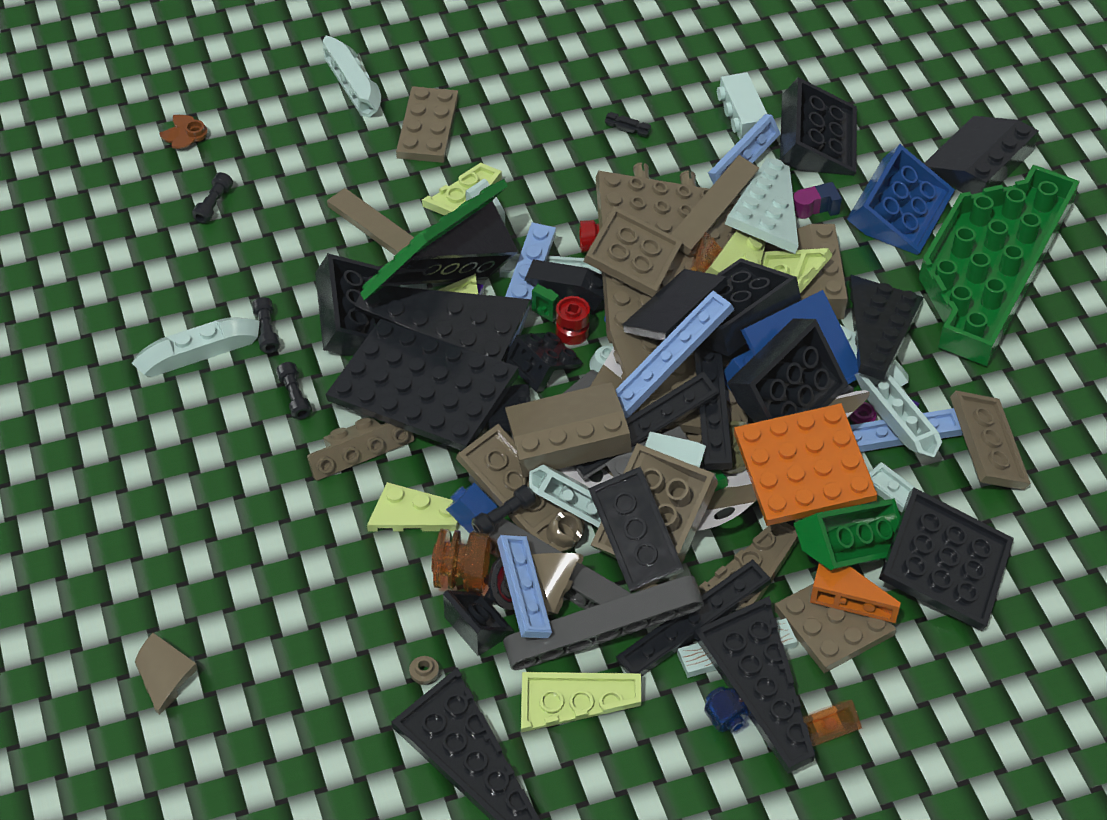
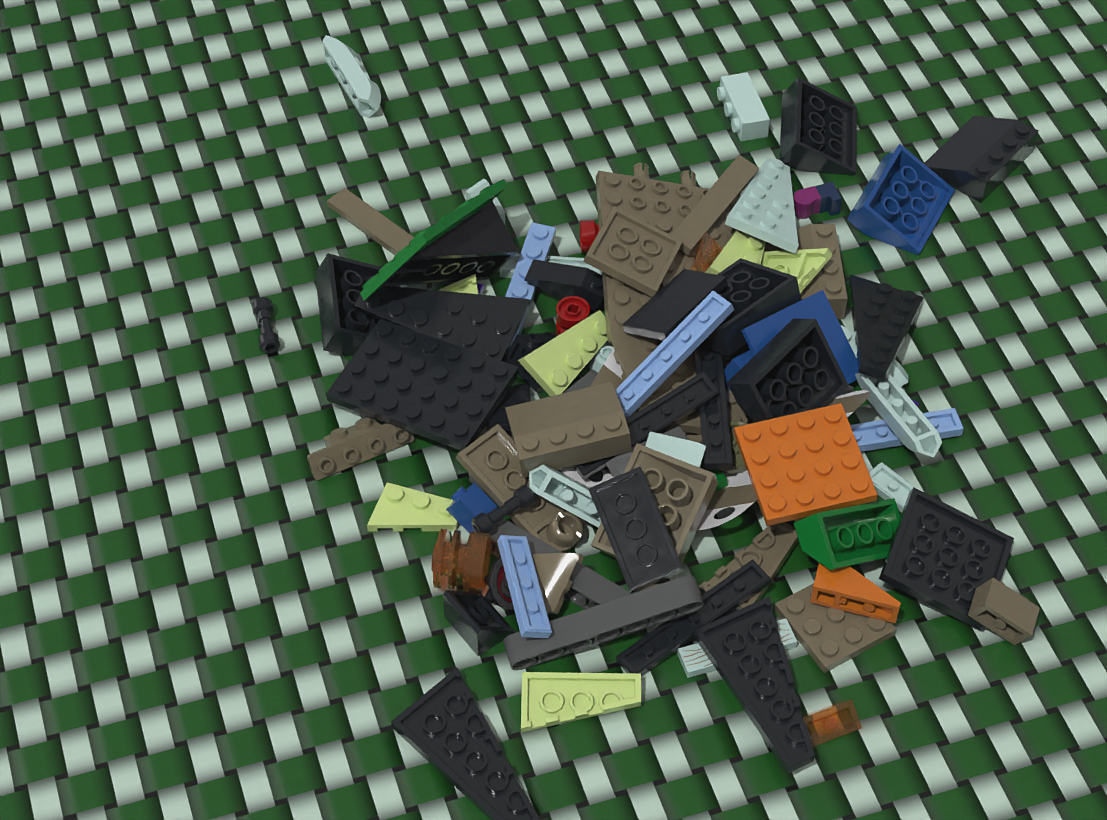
(163, 671): dark tan slope -> none
(185, 131): dark orange plate -> none
(196, 345): light aqua brick -> none
(204, 211): black piece -> none
(299, 406): black piece -> none
(427, 124): dark tan plate -> none
(427, 676): dark tan plate -> none
(453, 196): yellowish green wing -> none
(544, 302): green bracket -> none
(566, 355): none -> yellowish green wing
(628, 124): black axle -> none
(725, 710): clear blue head -> none
(749, 146): light blue plate -> none
(863, 414): magenta plate -> none
(990, 256): green brick -> none
(990, 440): dark tan plate -> none
(1004, 611): none -> dark tan brick

